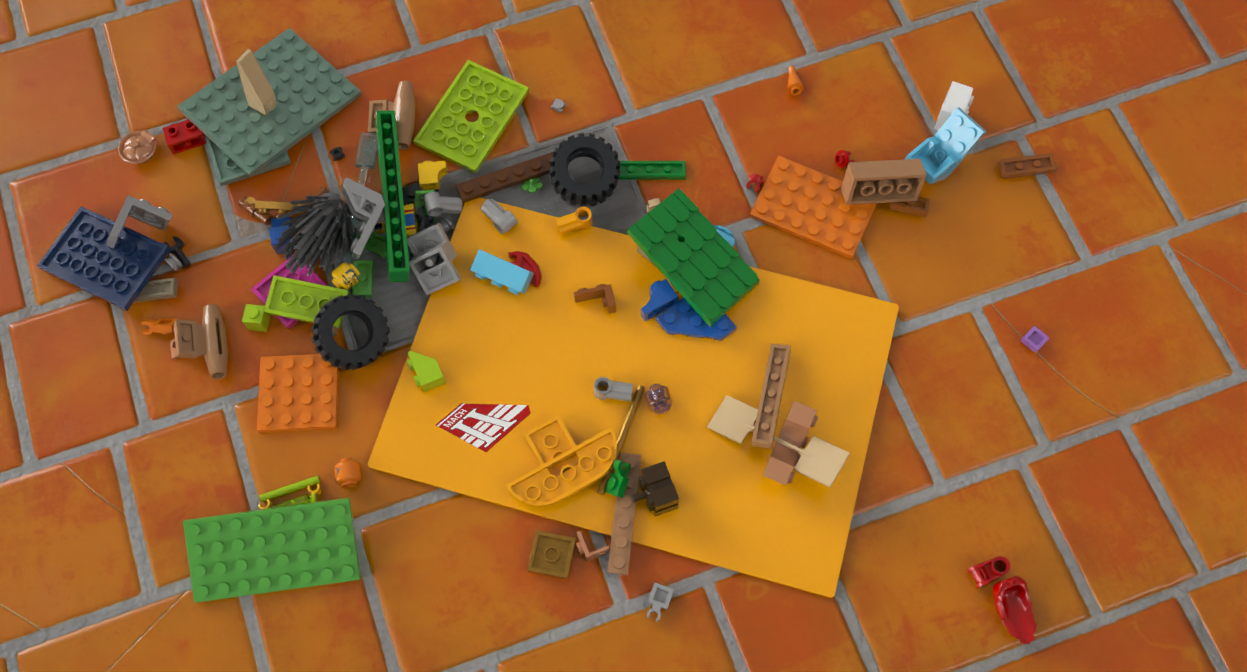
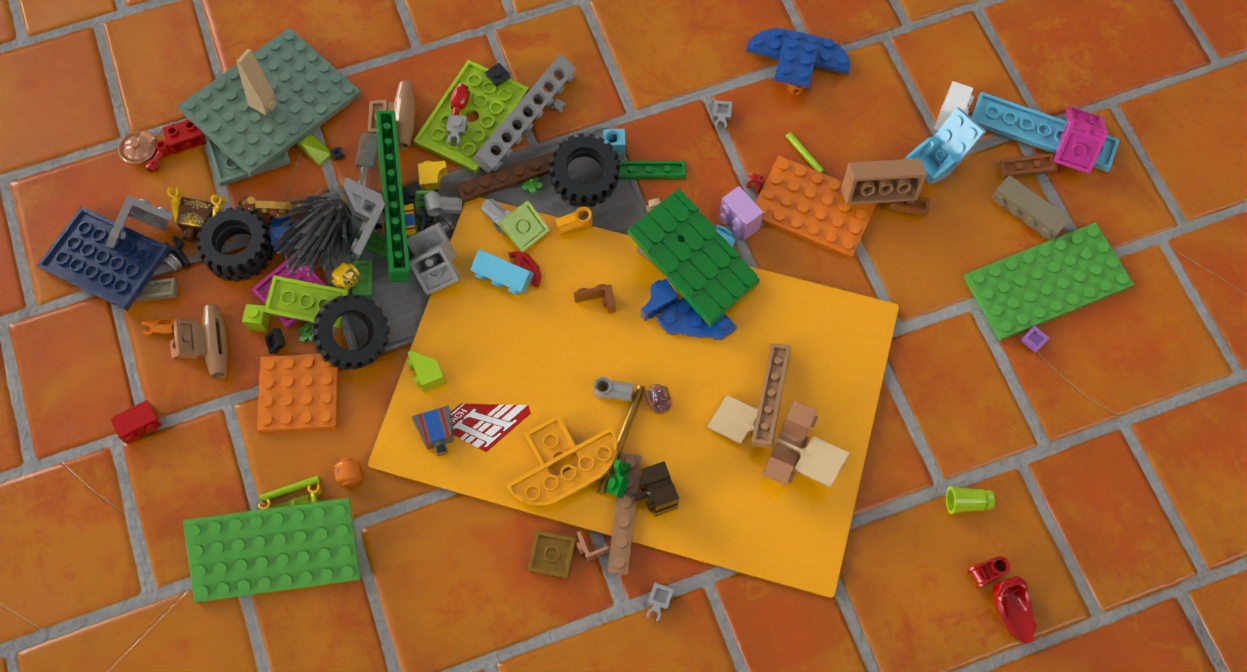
(136, 422): none -> red brick
(163, 150): none -> red bar
(192, 213): none -> torso
(226, 225): none -> black tyre
(275, 340): none -> black plate
(305, 333): none -> bright green plant
(314, 149): none -> lime slope
(436, 429): none -> torso
(456, 127): none -> light grey plate
(459, 98): none -> red plant
(484, 157): none -> light grey brick
(497, 75): none -> black plate
(524, 226): none -> lime tile
(615, 135): none -> medium azure brick
(722, 113): none -> light grey plate
(740, 213): none -> lavender brick
(799, 54): none -> blue plate
(803, 151): none -> lime bar
(842, 158): red plate -> none
(968, 500): none -> lime plant
(1030, 208): none -> dark tan brick
(1031, 127): none -> medium azure plate
(1047, 281): none -> bright green plate
(1081, 140): none -> dark pink bracket

